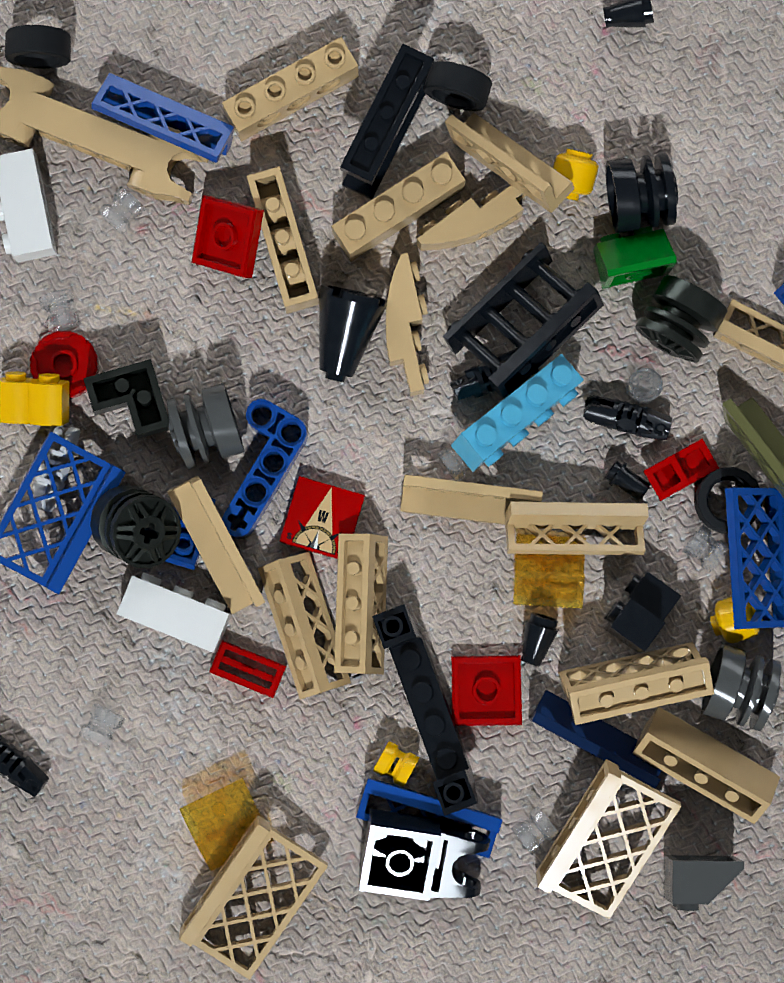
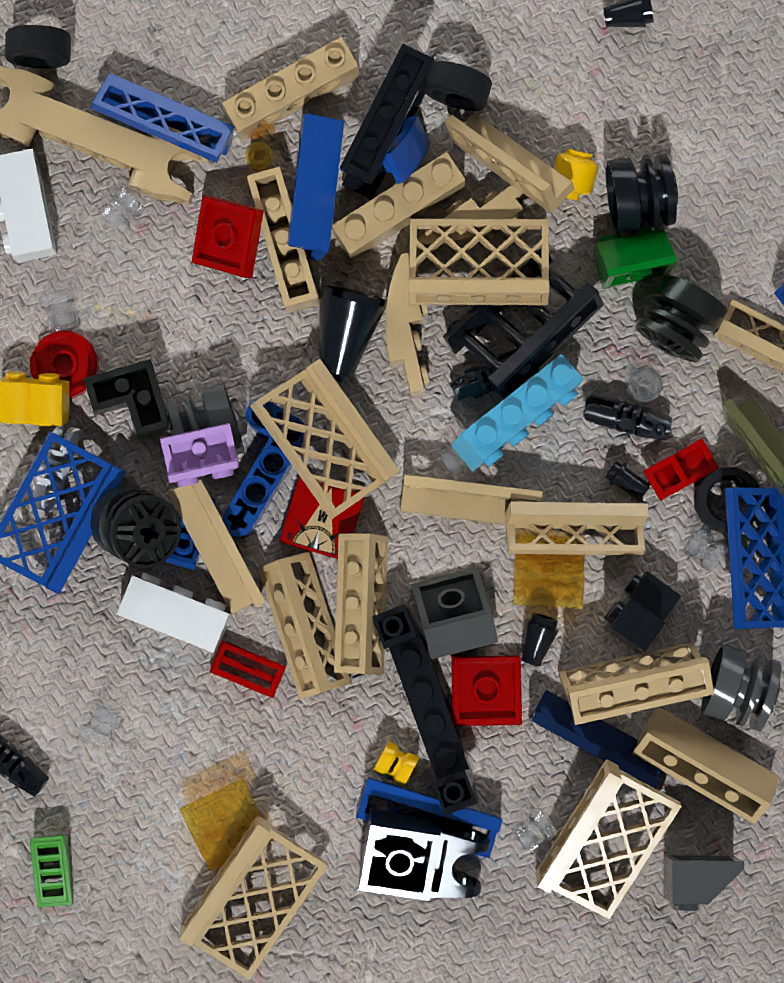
(62, 843): none -> bright green slope
(200, 454): none -> lavender bracket
(256, 150): none -> clear yellow pin
(315, 185): none -> blue panel
(349, 428): none -> tan fence
(407, 150): none -> blue slope
(454, 613): none -> dark grey slope
(484, 289): none -> tan fence
(723, 622): yellow head -> none

